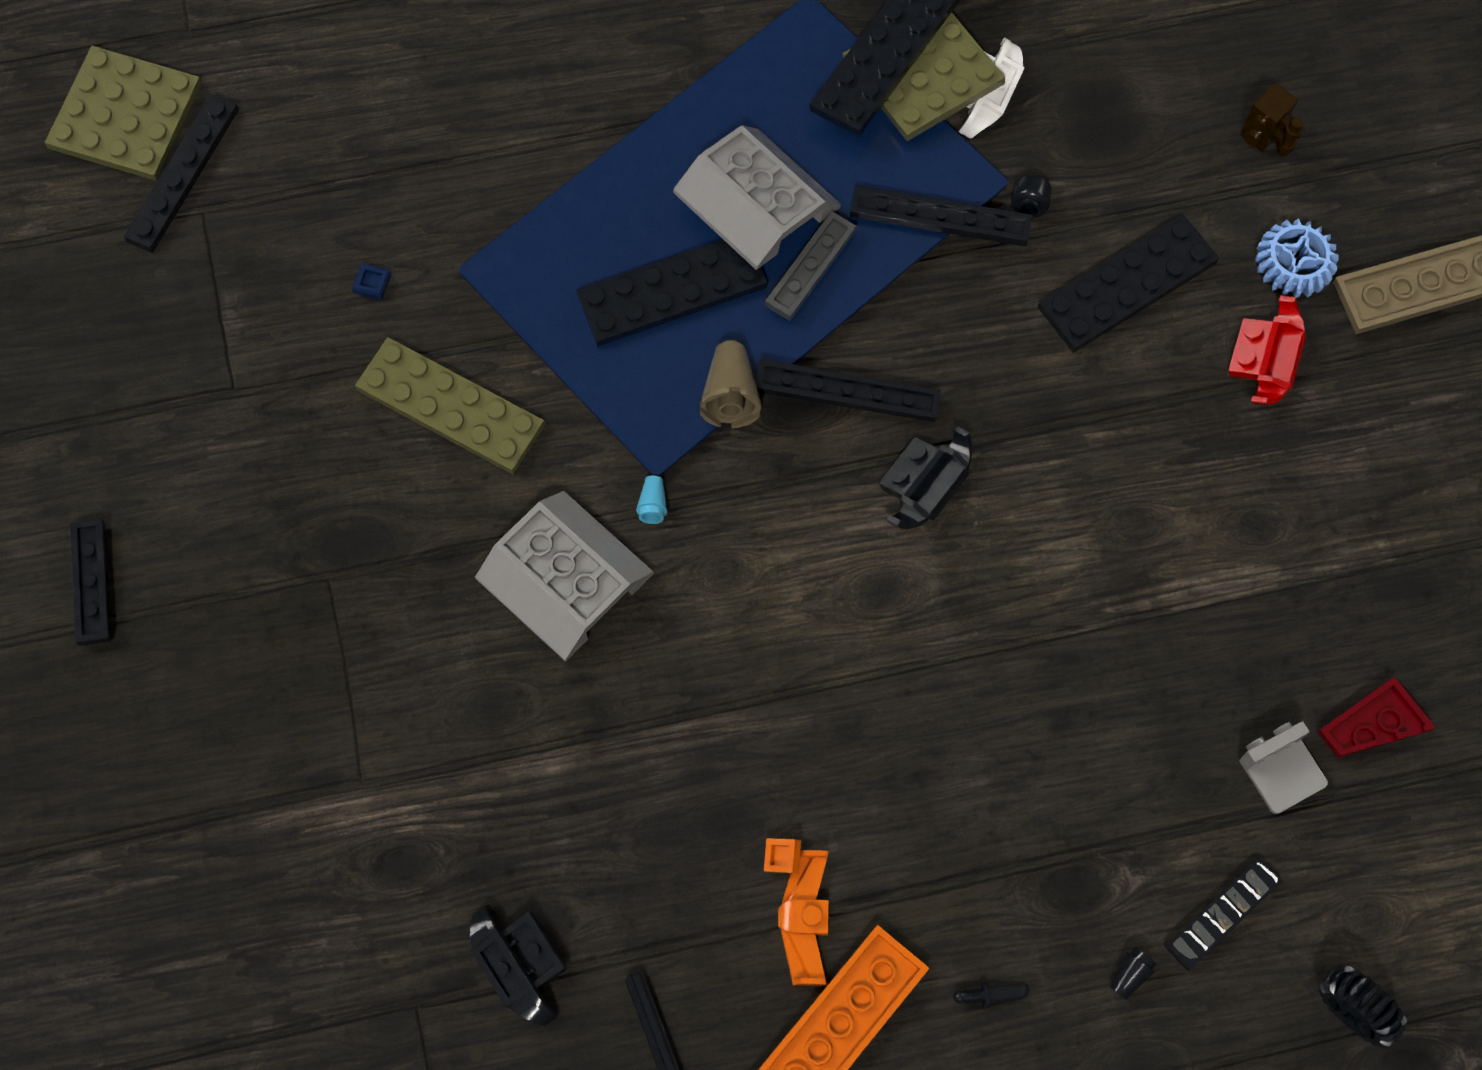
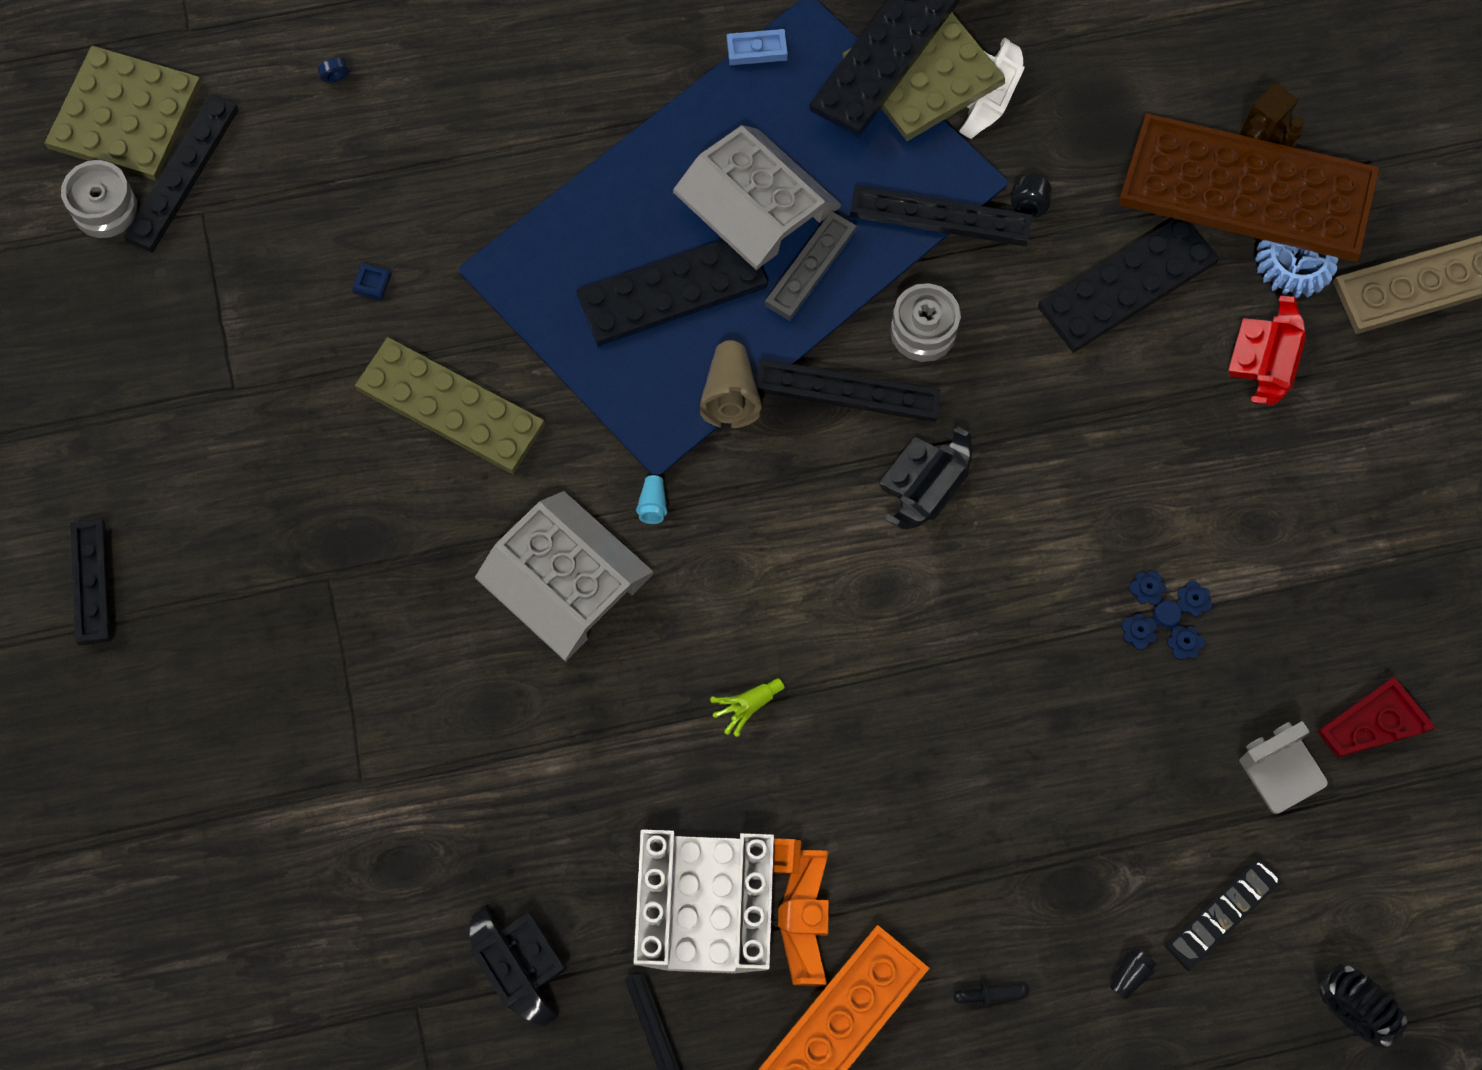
(99, 198): none -> light grey wheel
(333, 70): none -> dark blue tile
(704, 903): none -> white slope
(746, 704): none -> lime piece
(756, 47): none -> medium blue plate
(925, 322): none -> light grey wheel
(1167, 615): none -> dark blue plant
(1250, 187): none -> reddish brown plate

